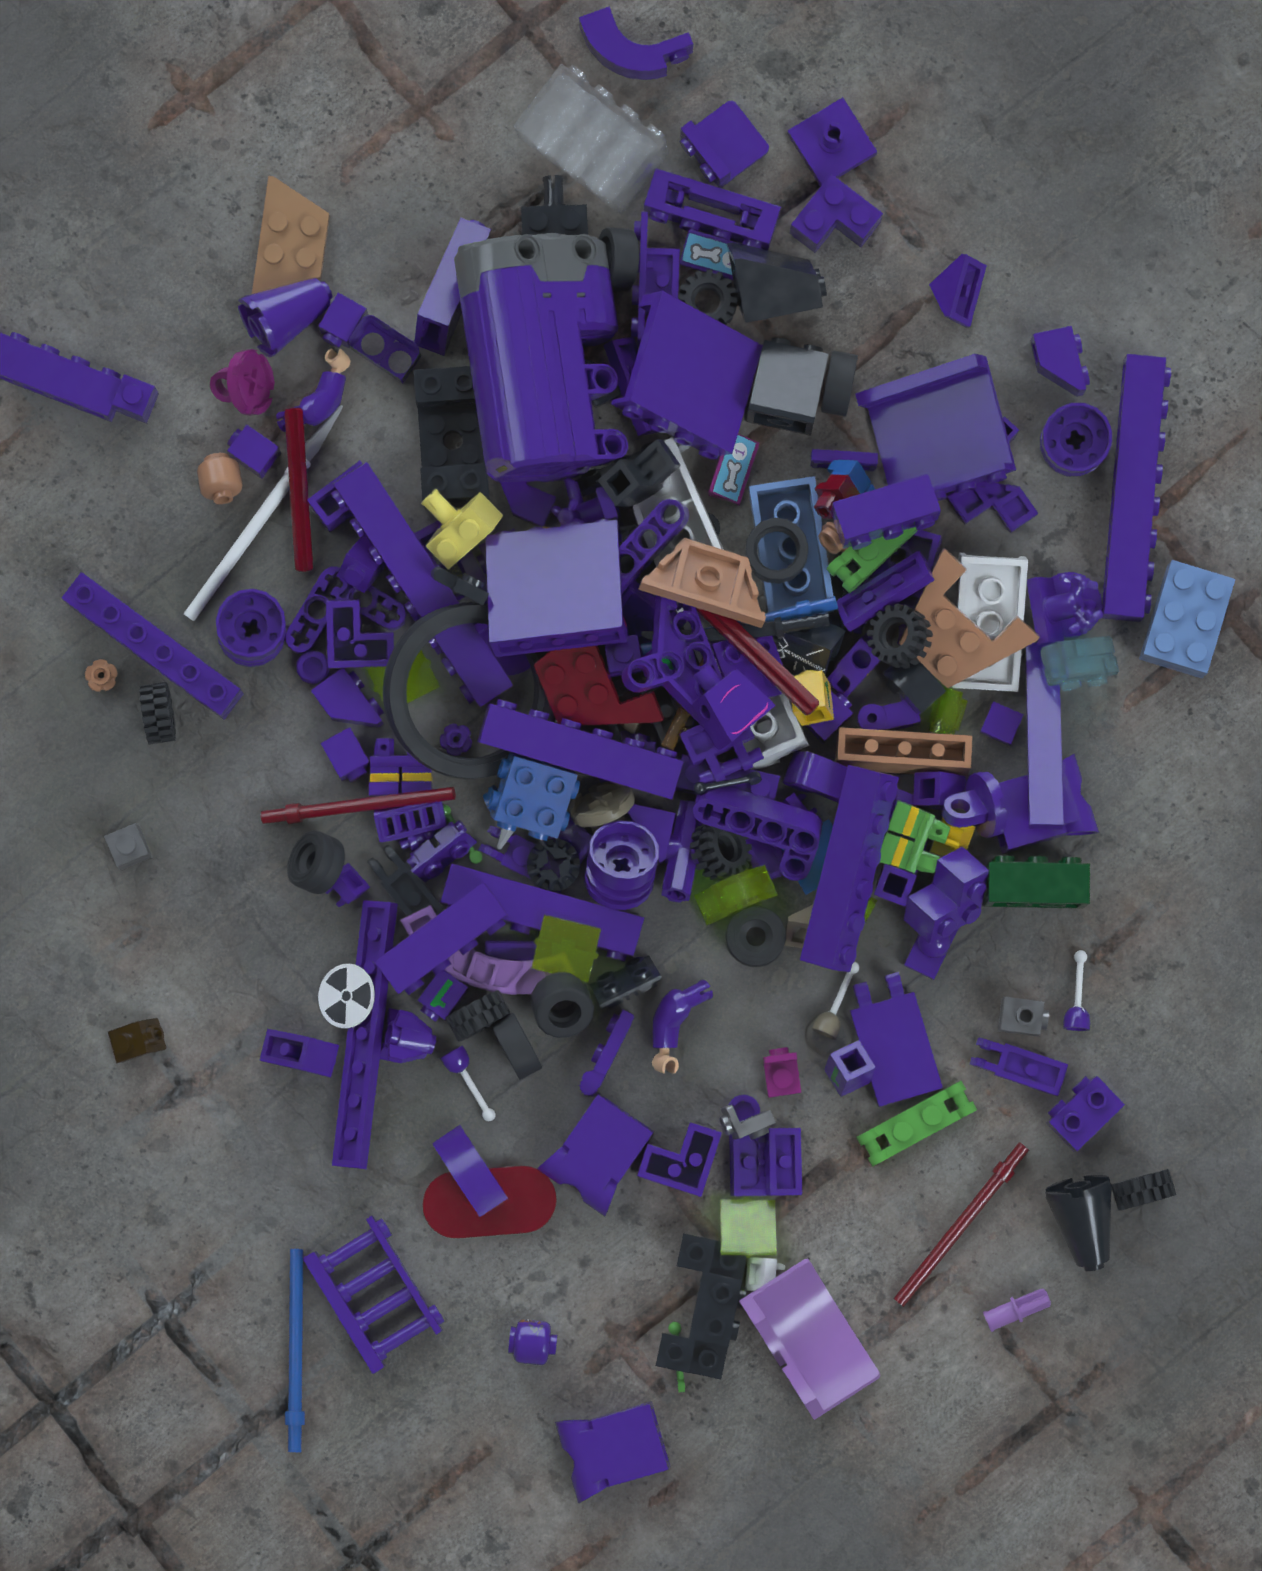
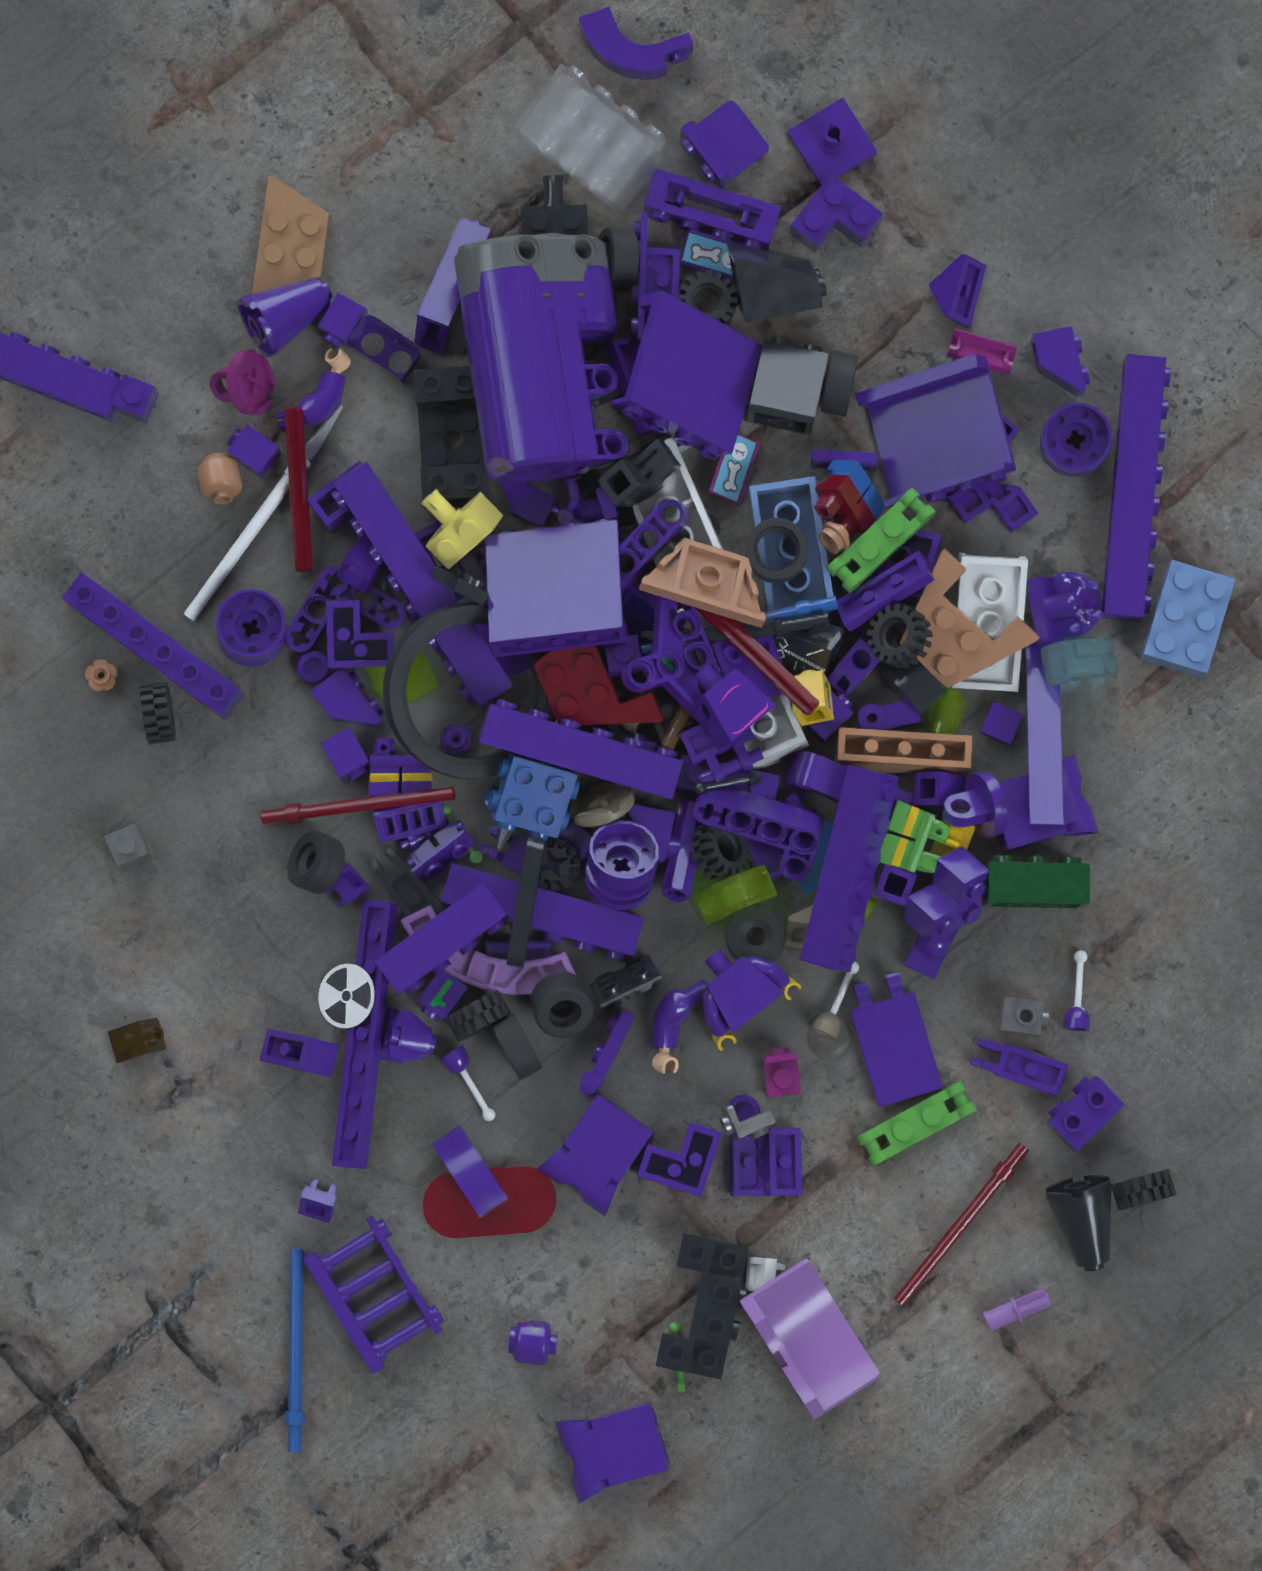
(317, 1203): none -> dark purple tile
(526, 902): none -> black beam
(566, 947): clear neon green piece -> none
(741, 992): none -> dark purple torso
(747, 1227): clear neon green piece -> none
(849, 1068): dark purple brick -> none
(885, 512): dark purple brick -> none
(998, 353): none -> magenta hinge

